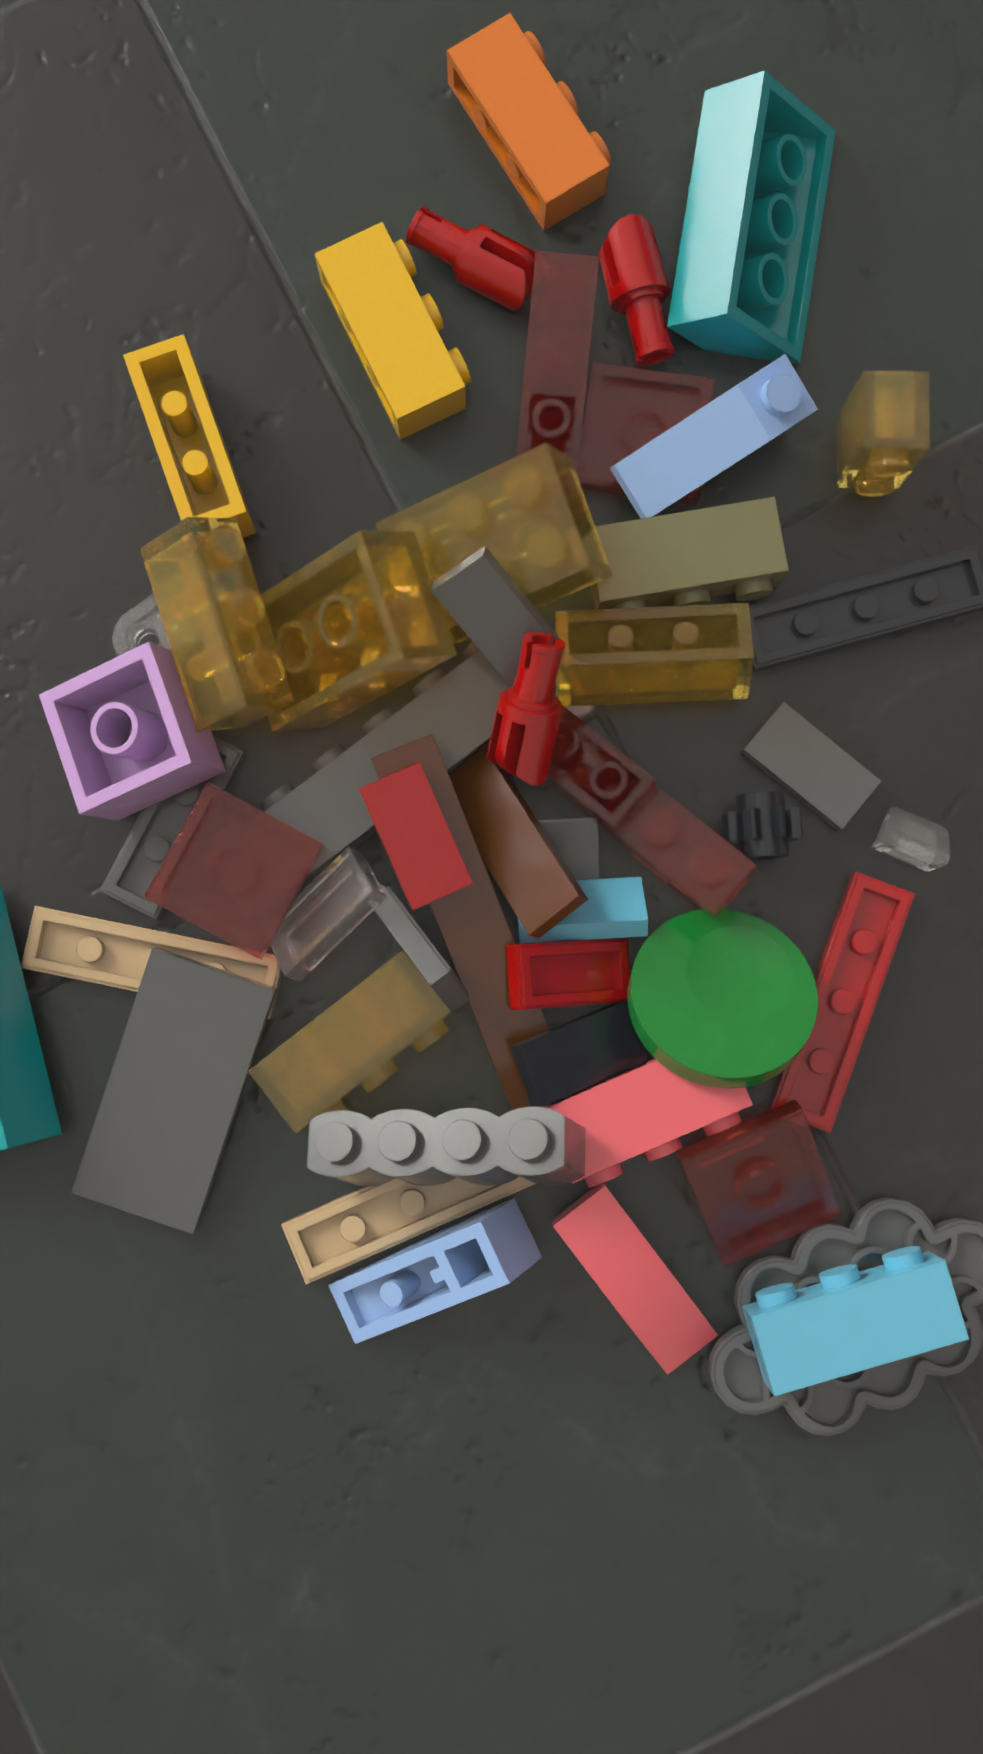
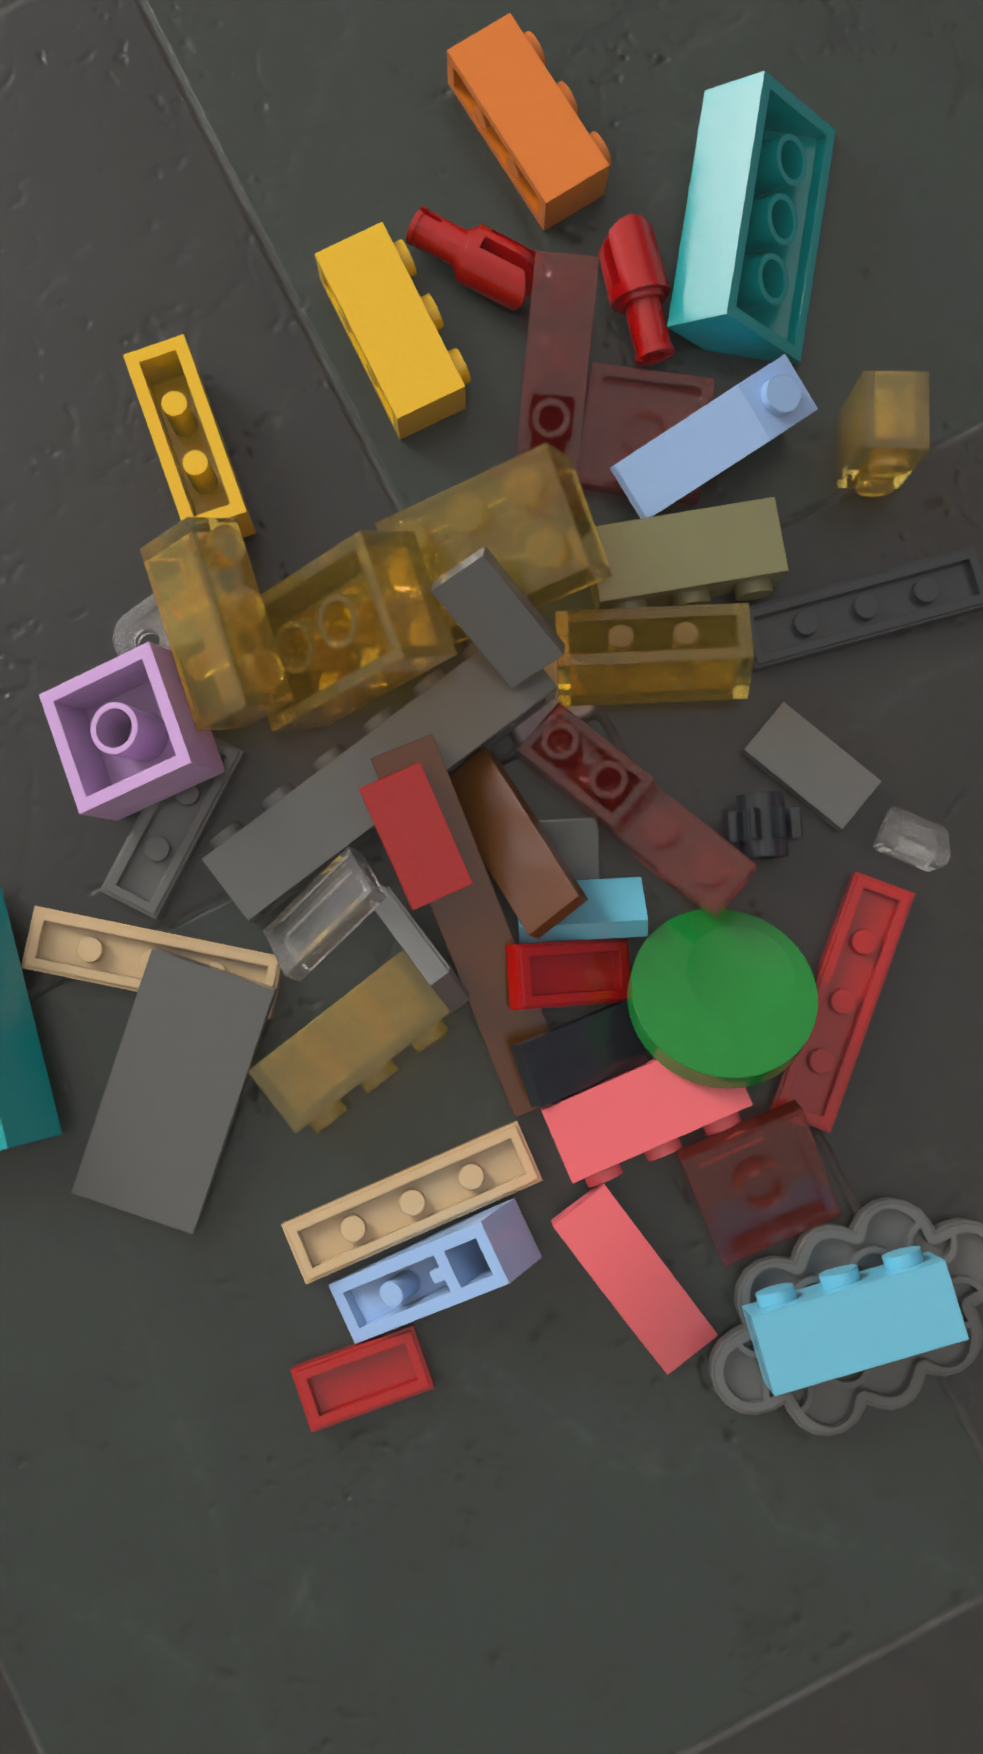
(234, 870): clear red tile -> none
(362, 1377): none -> red tile
(458, 1143): brick -> none
(529, 712): red arm -> none

